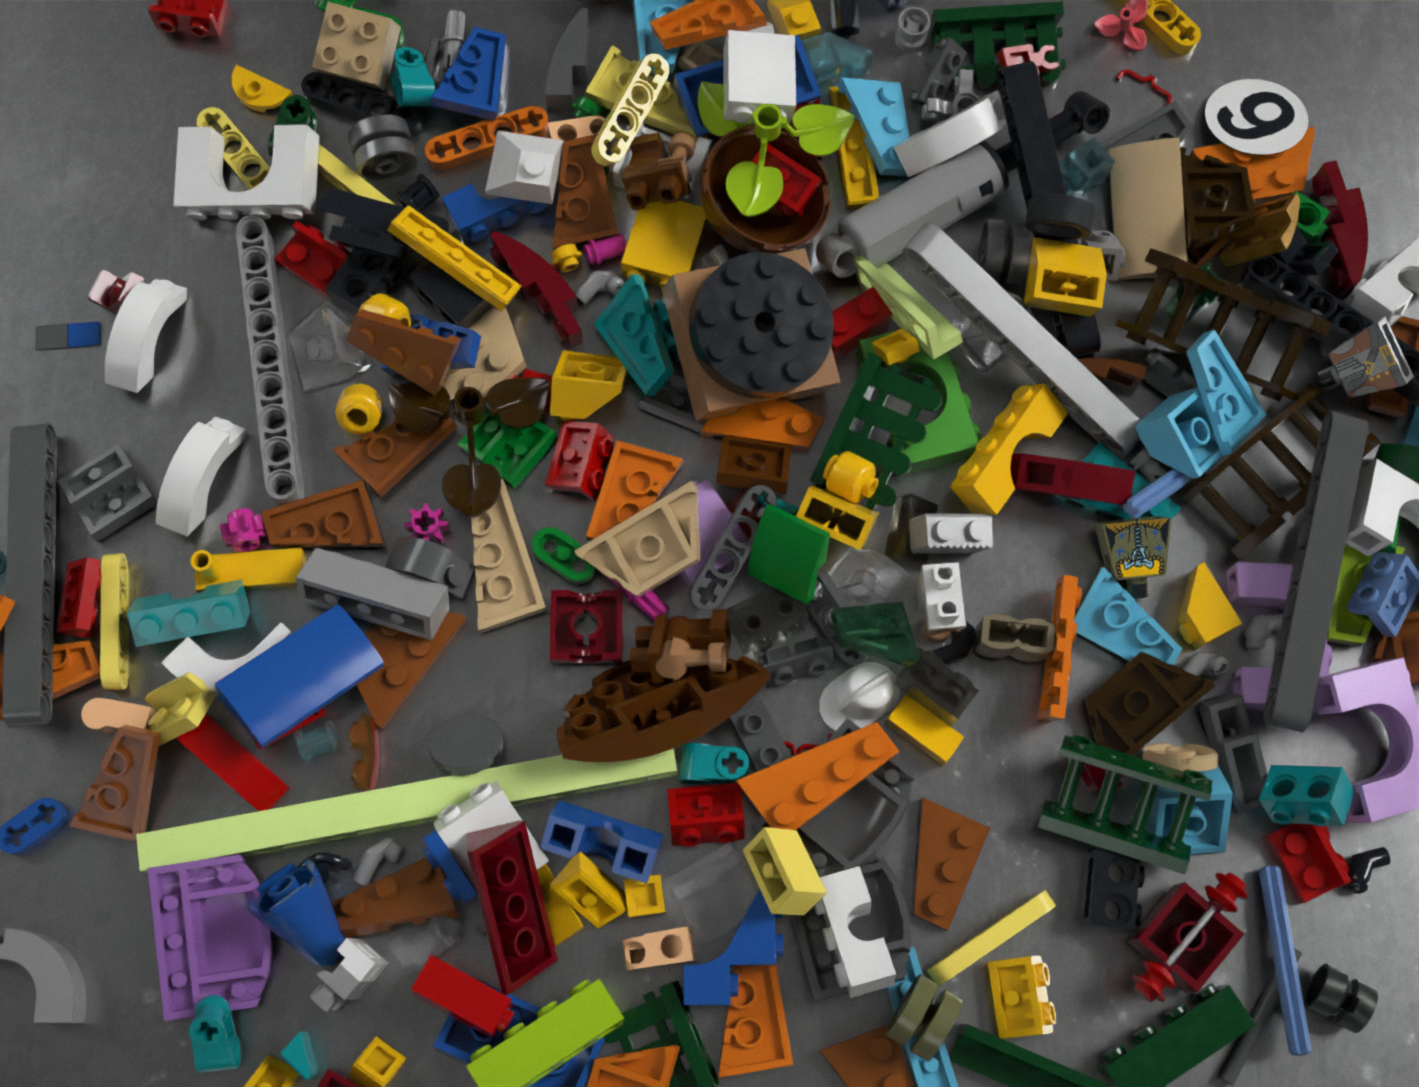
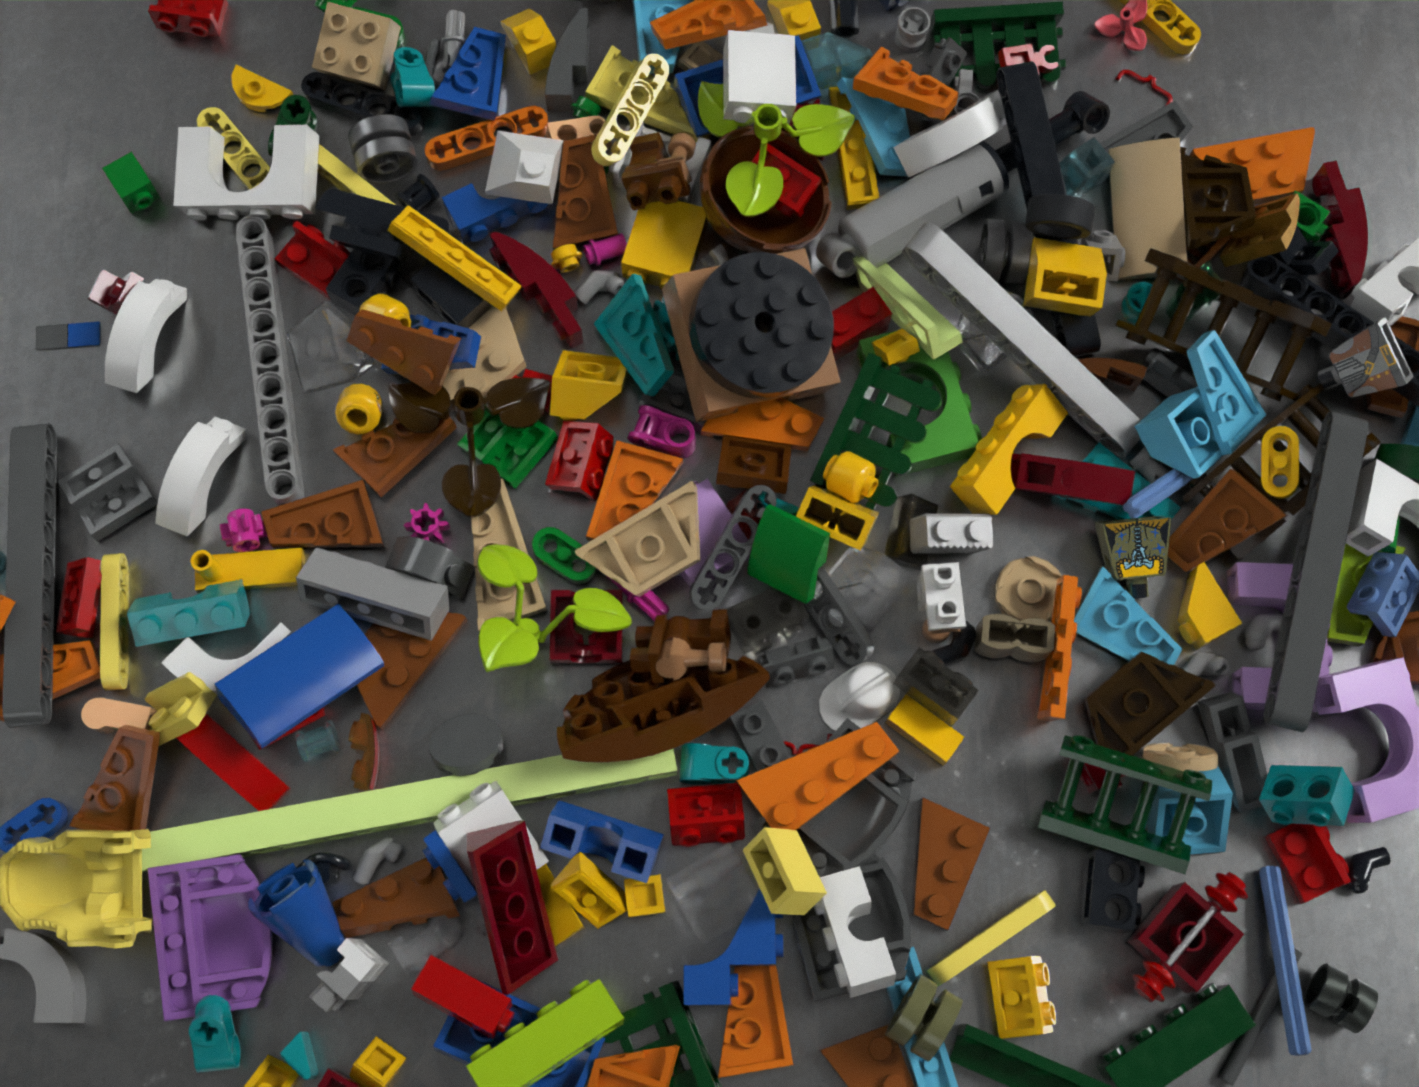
(78, 886): none -> light yellow animal
(131, 183): none -> green brick
(516, 642): none -> lime plant
(530, 39): none -> yellow slope
(657, 429): none -> dark pink piece
(660, 949): light nougat leg -> none
(877, 632): clear green wing -> none
(899, 85): none -> orange wing
(1027, 588): none -> tan tile
(1139, 293): none -> teal wheel
(1222, 520): none -> dark orange wing
(1256, 116): white sticker -> none
(1280, 463): none -> yellow plate

